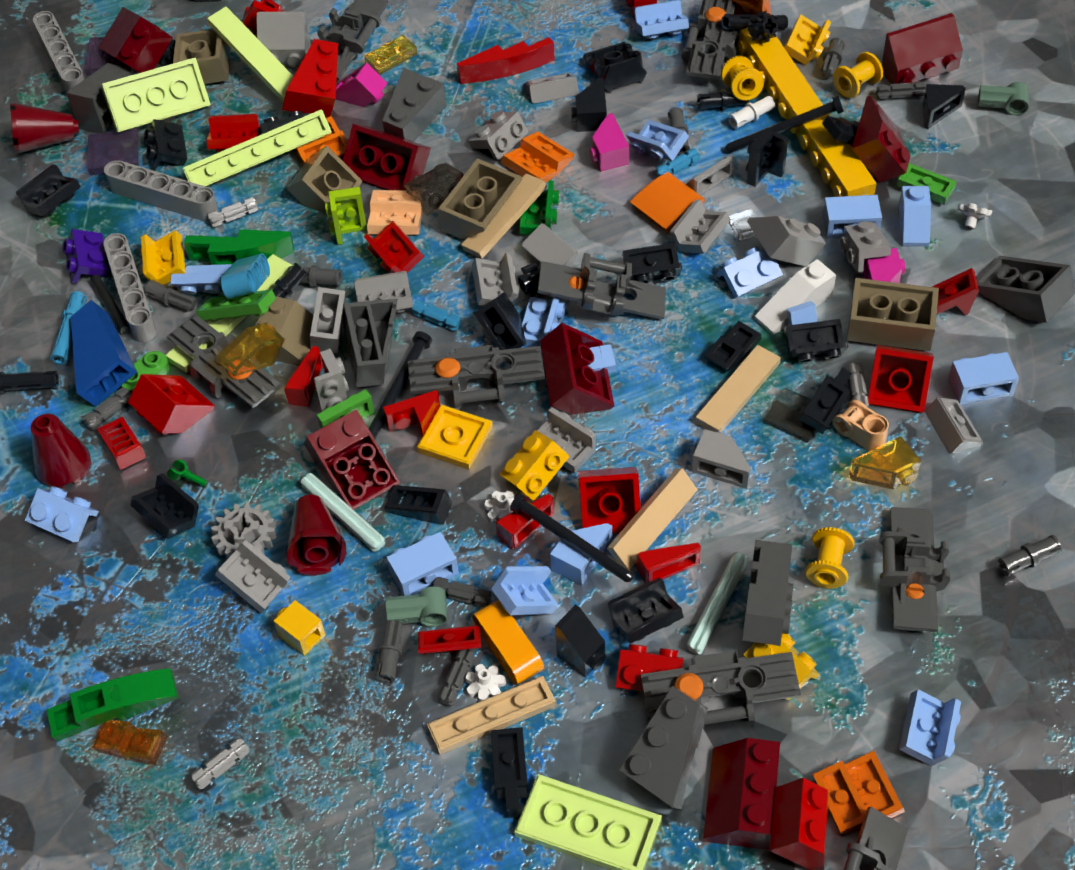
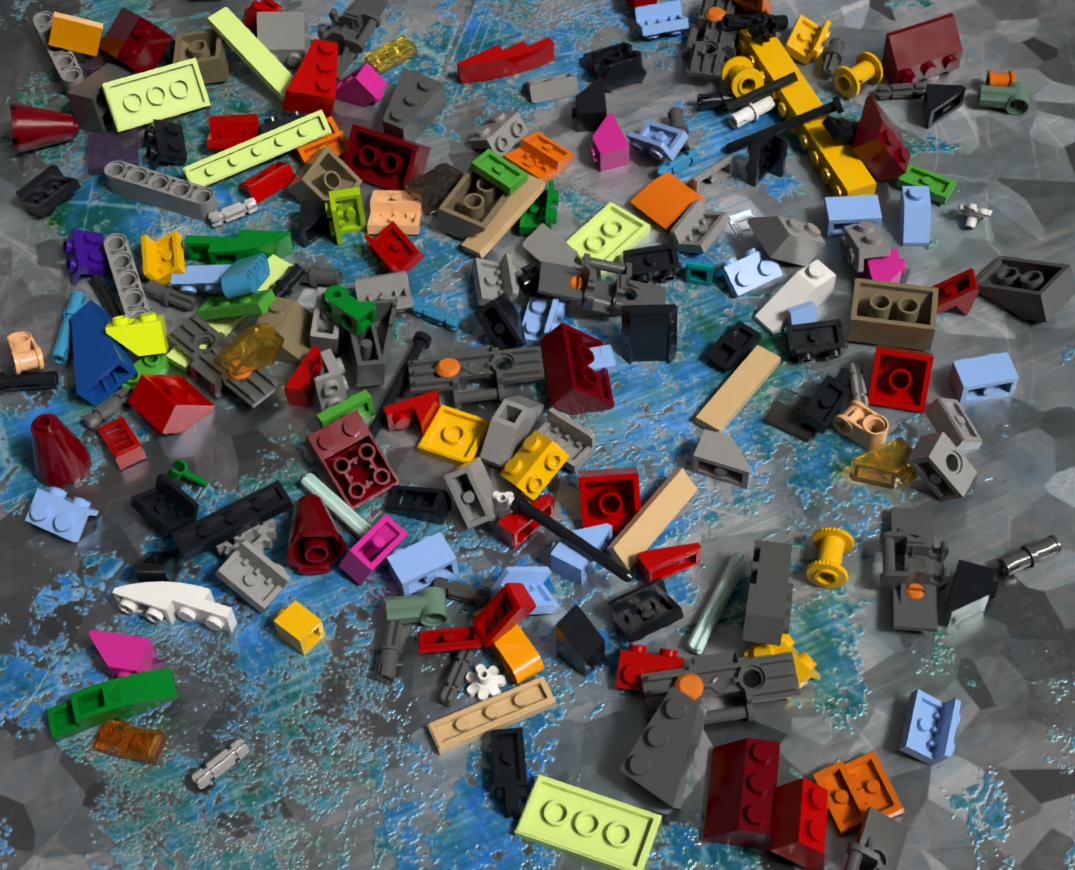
(24, 352): none -> light nougat piece
(75, 34): none -> light orange slope
(123, 653): none -> dark pink slope
(140, 335): none -> neon yellow slope
(157, 566): none -> black slope
(167, 600): none -> white slope
(231, 520): none -> black plate
(268, 181): none -> red slope
(313, 221): none -> black slope
(348, 310): none -> green leg
(372, 549): none -> dark pink slope
(472, 492): none -> light grey slope
(499, 171): none -> bright green plate
(509, 429): none -> light grey slope
(520, 606): none -> red slope
(608, 235): none -> yellowish green tile
(649, 332): none -> black slope
(699, 273): none -> teal slope
(761, 91): none -> pearl dark grey bar
(942, 466): none -> light grey brick
(969, 592): none -> black slope
(1000, 79): none -> orange bush

